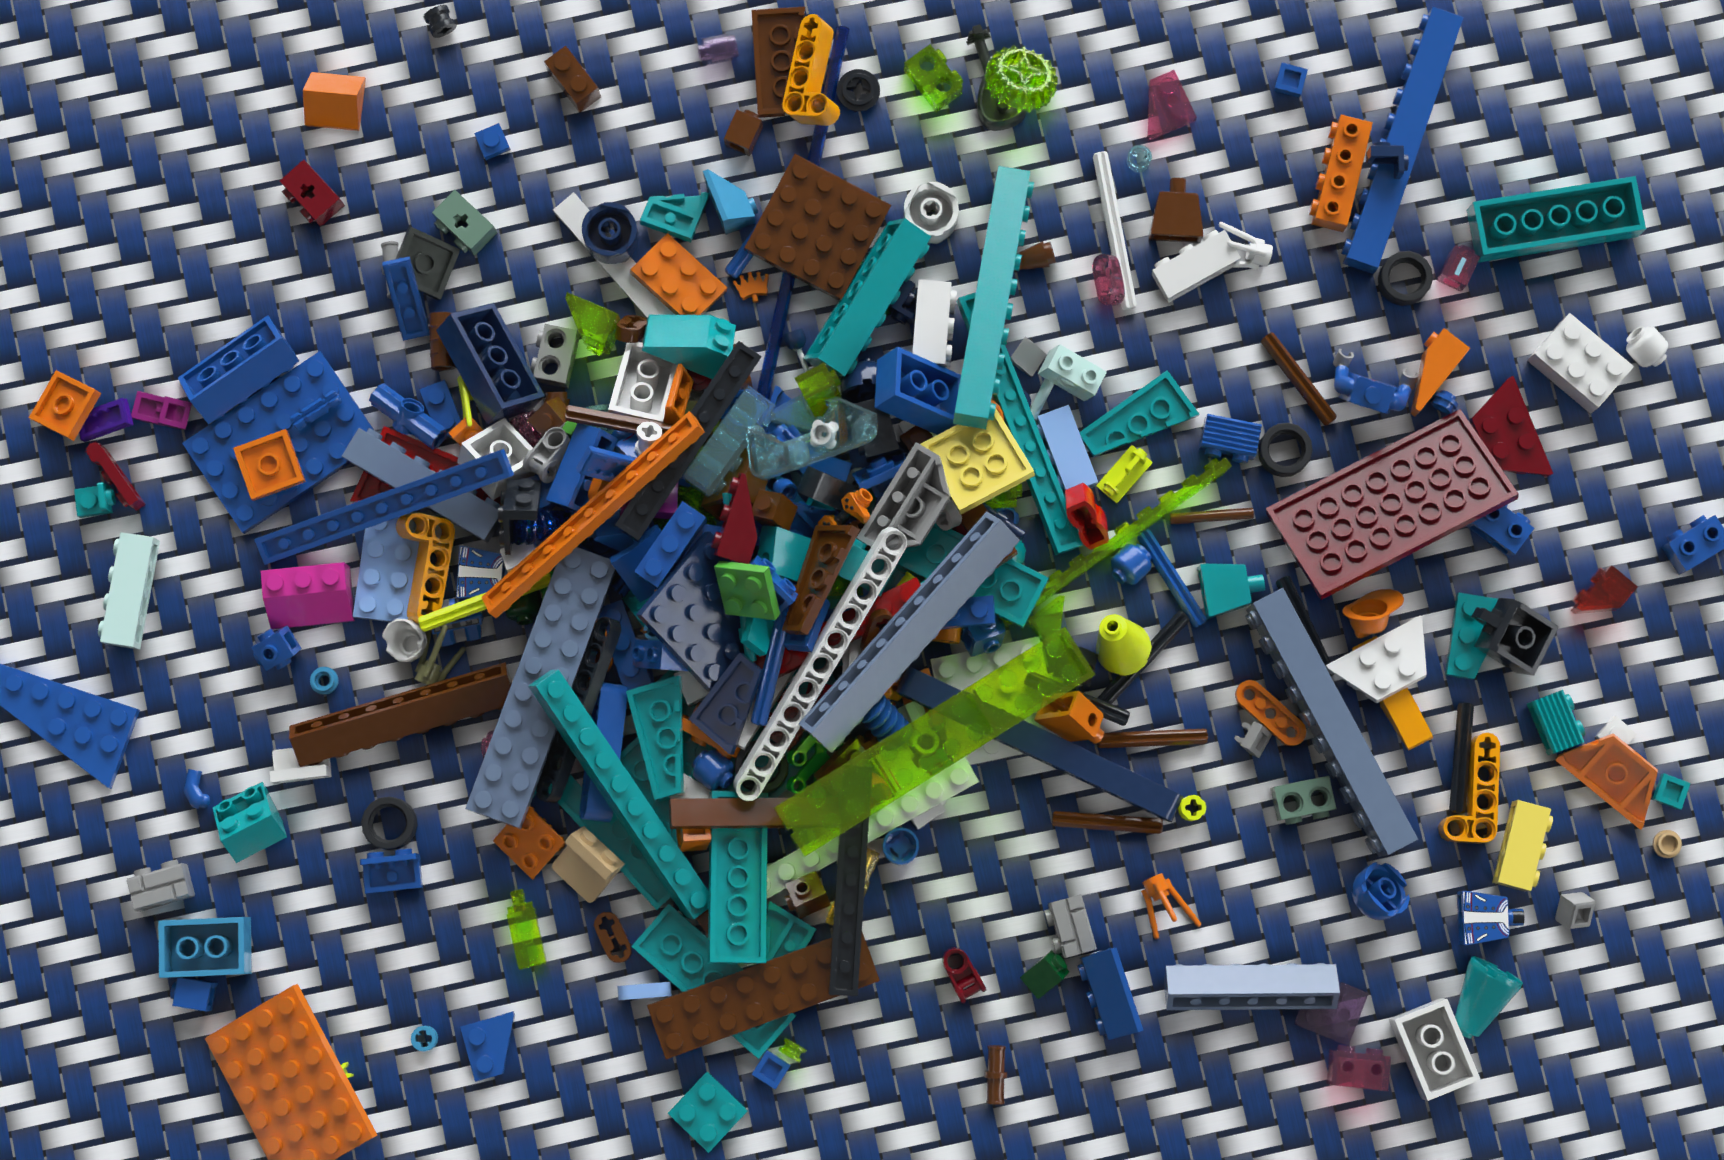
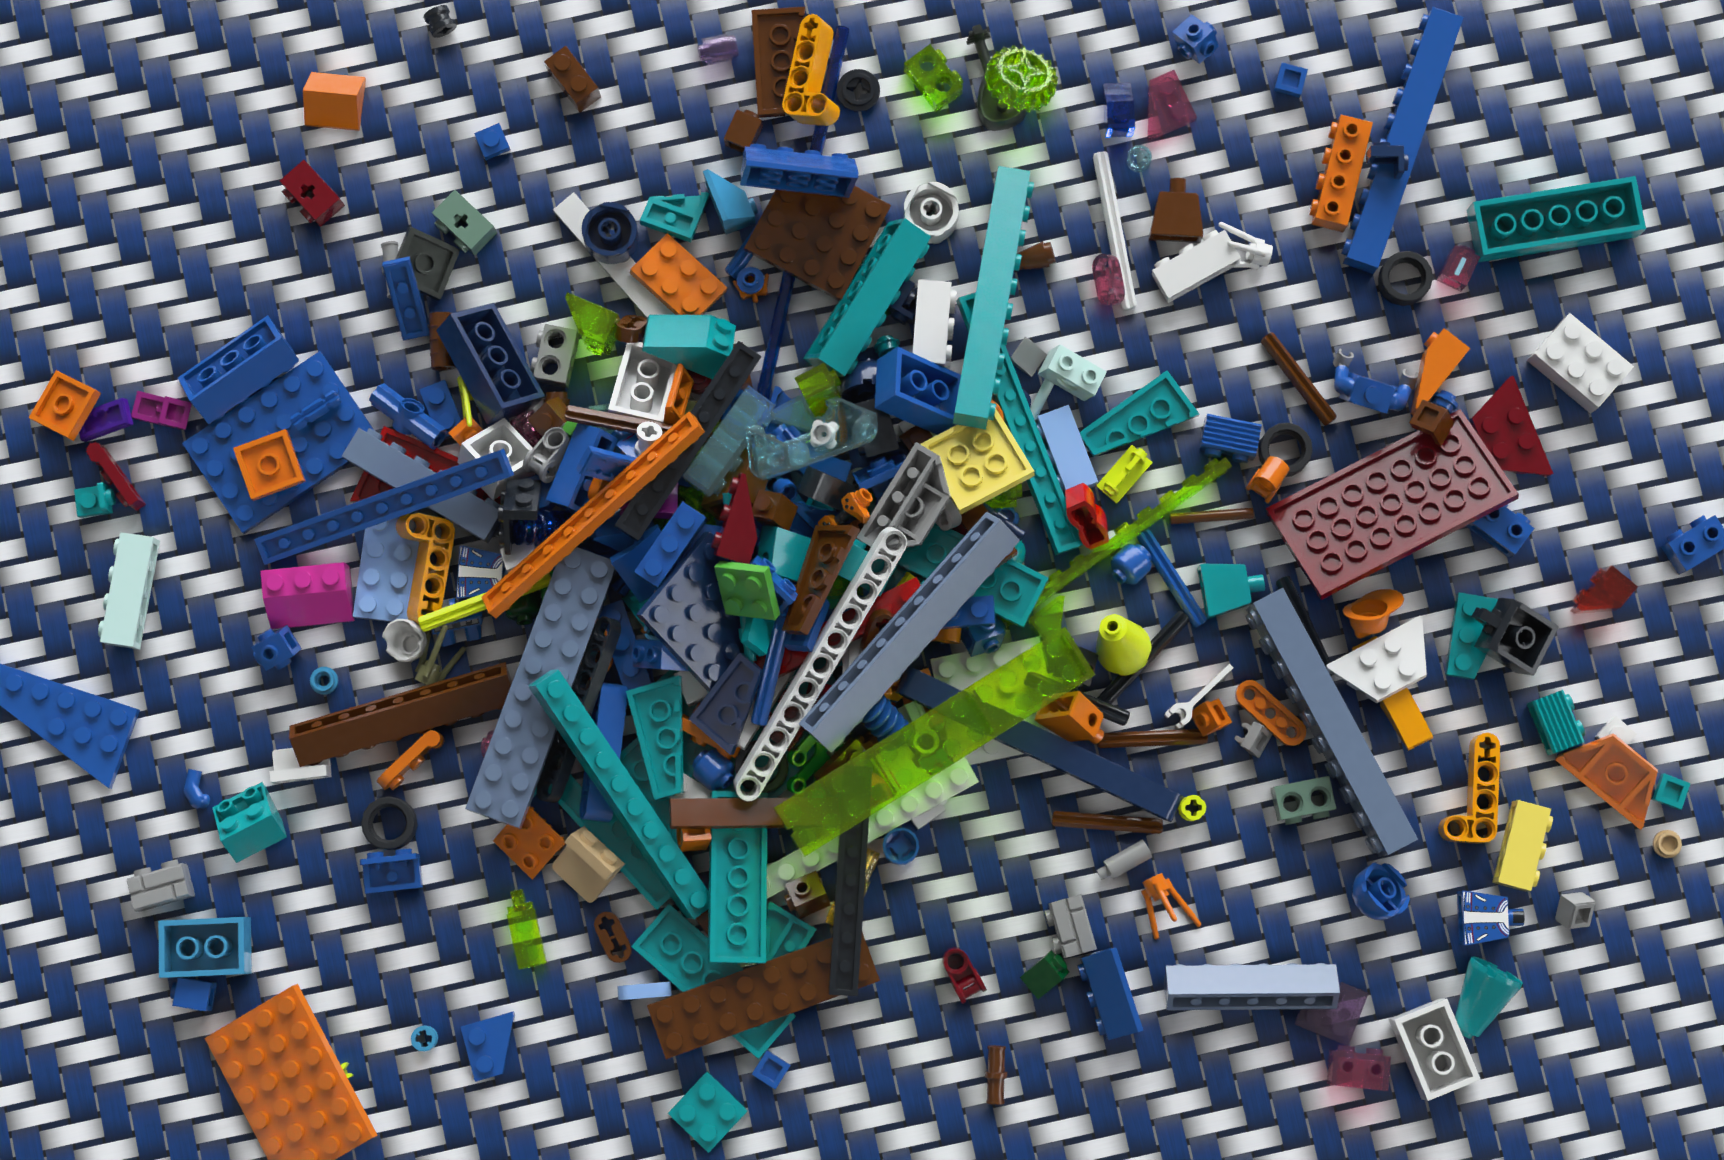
(411, 759): none -> orange plate
(750, 288): none -> blue plate
(792, 1050): clear neon green bush -> none
(795, 341): dark blue hinge -> none
(798, 171): none -> blue slope
(886, 344): none -> teal plate
(1118, 110): none -> clear blue slope
(1125, 860): none -> light grey cylinder
(1184, 710): none -> white flag
(1195, 39): none -> blue brick
(1210, 717): none -> orange bracket
(1268, 478): none -> orange piece
(1433, 421): none -> reddish brown panel
(1461, 757): black axle -> none
(1647, 346): white head -> none

